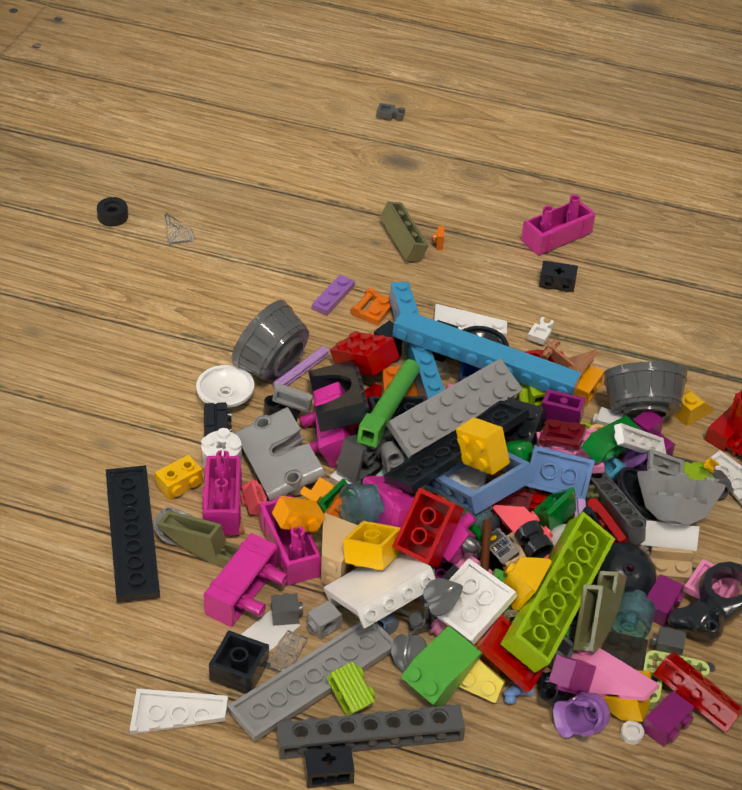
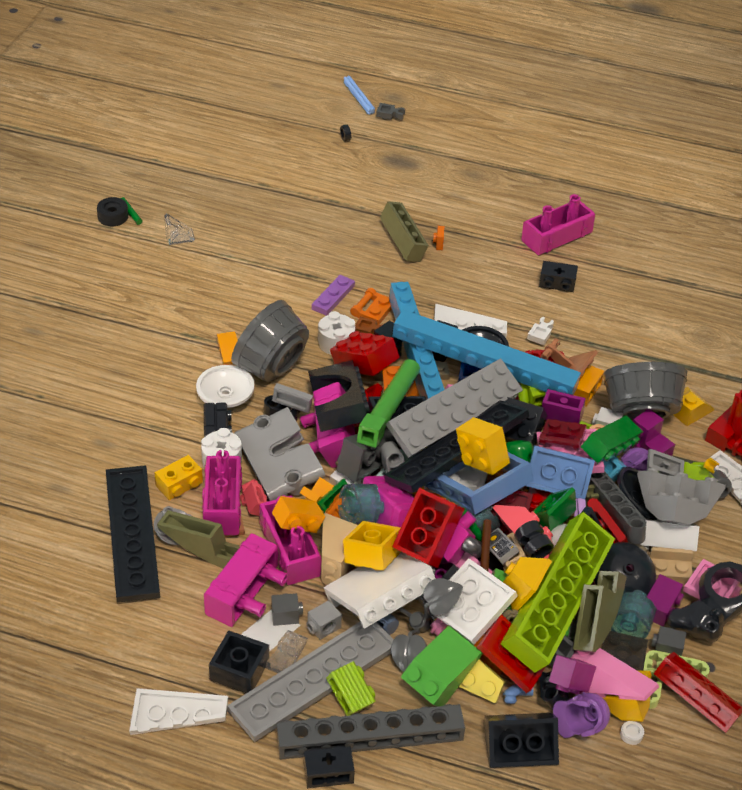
(132, 213): none -> green piece
(226, 344): none -> light orange slope
(302, 367): lavender axle -> none
(334, 329): none -> white brick
(345, 132): none -> black tile
(359, 95): none -> light blue axle
(366, 325): none -> dark orange plate
(522, 739): none -> black slope
(637, 439): white plate -> none
(668, 718): magenta brick -> none

